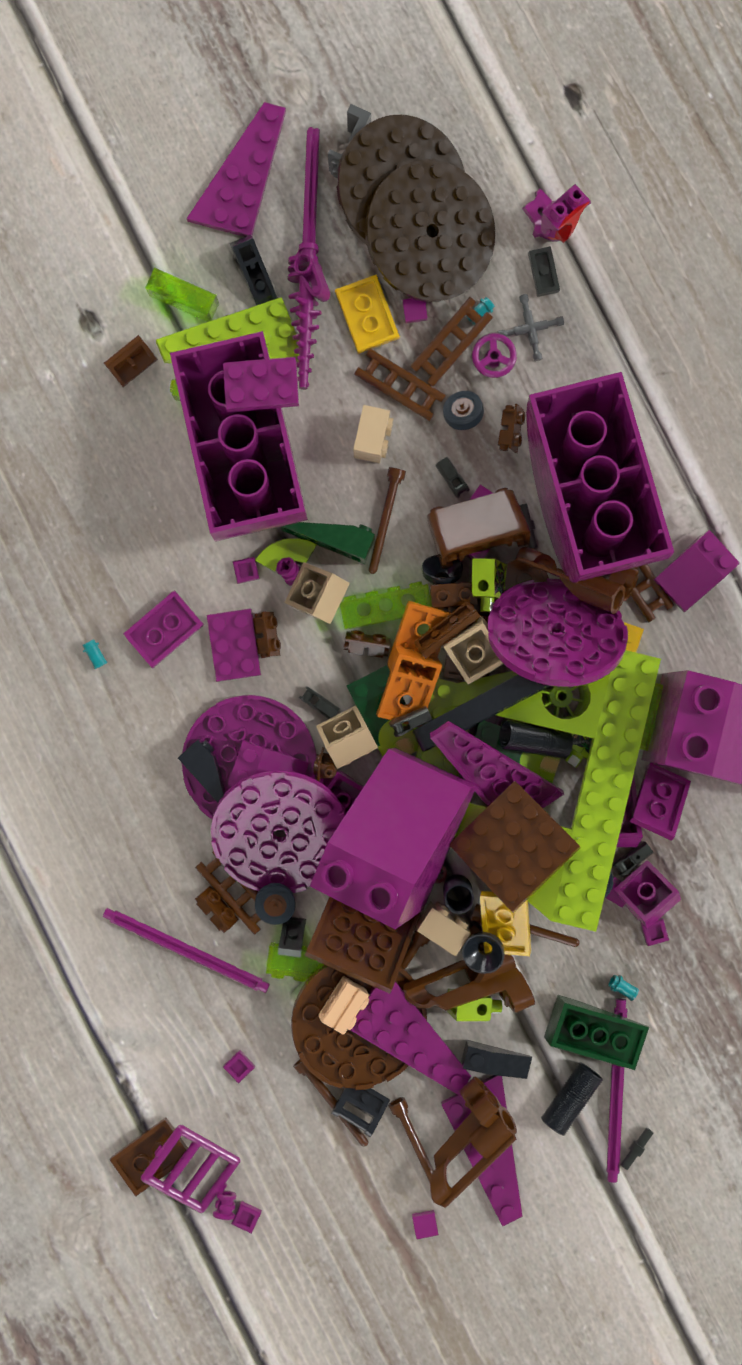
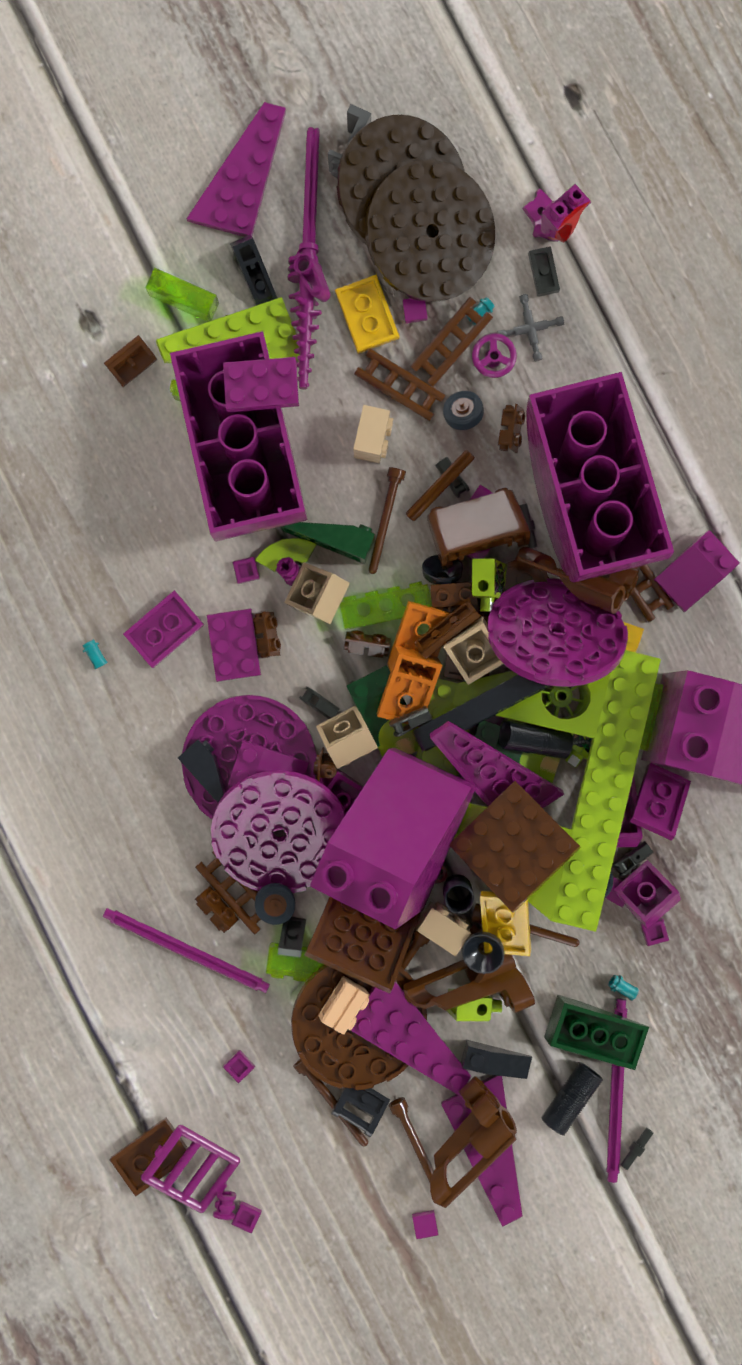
(440, 485): none -> reddish brown axle

